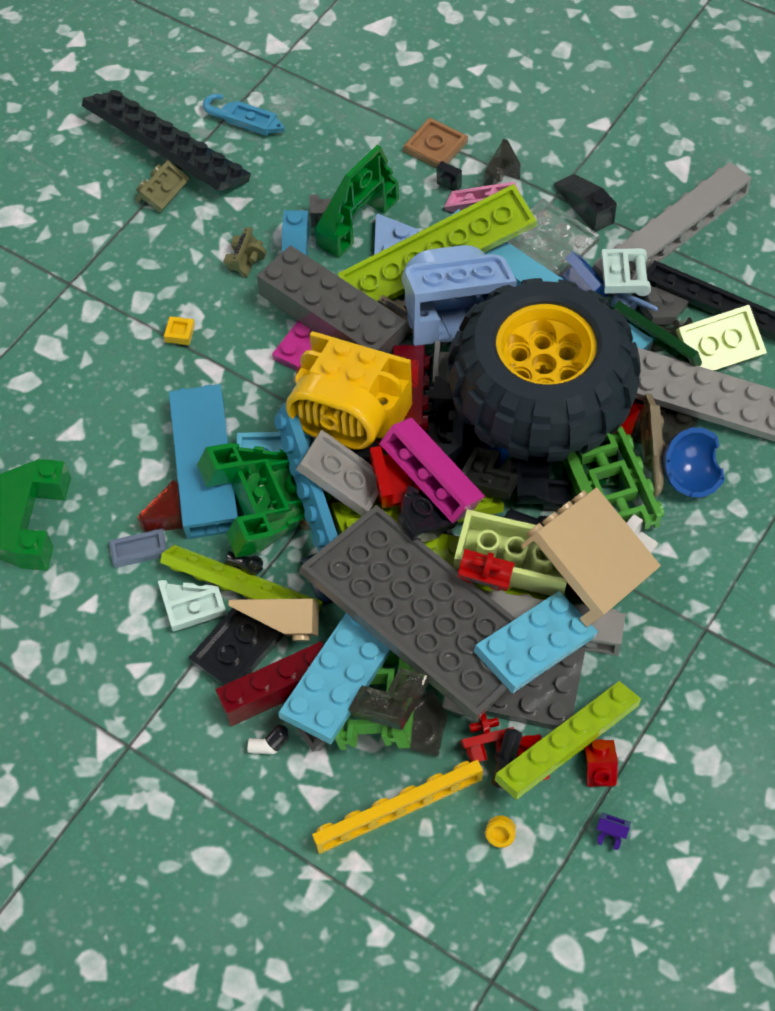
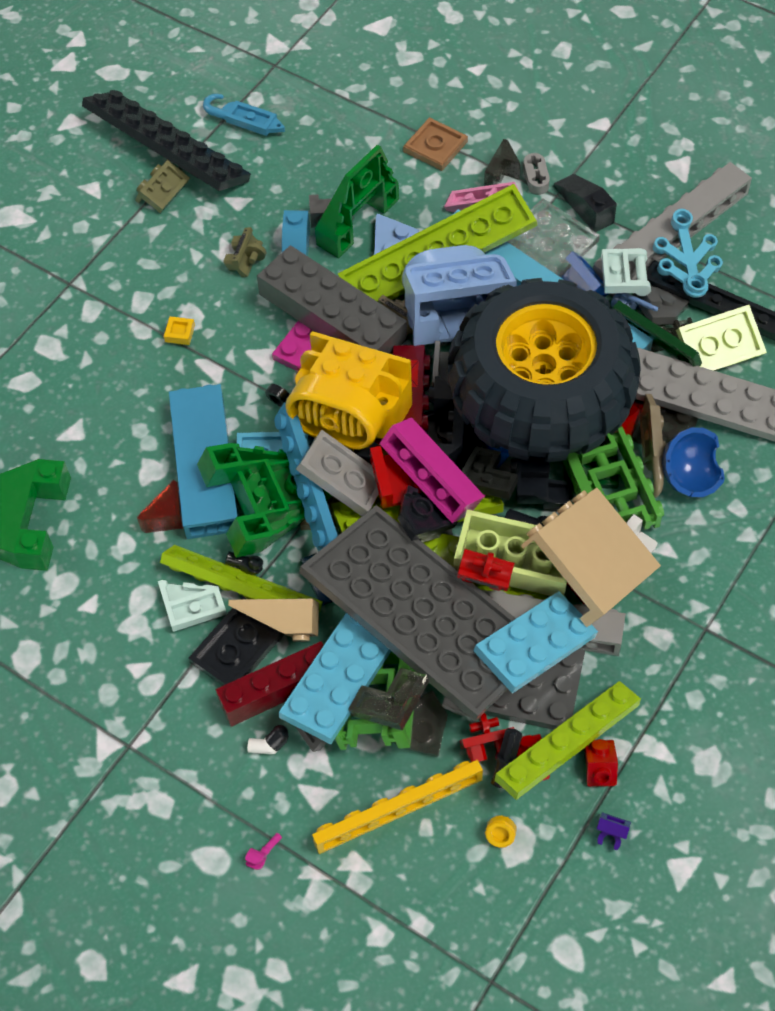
(137, 548): sand blue tile -> none
(257, 859): none -> dark pink hand
(277, 394): none -> black tile
(449, 176): black plate -> none
(532, 174): none -> light grey beam
(687, 256): none -> medium azure plant

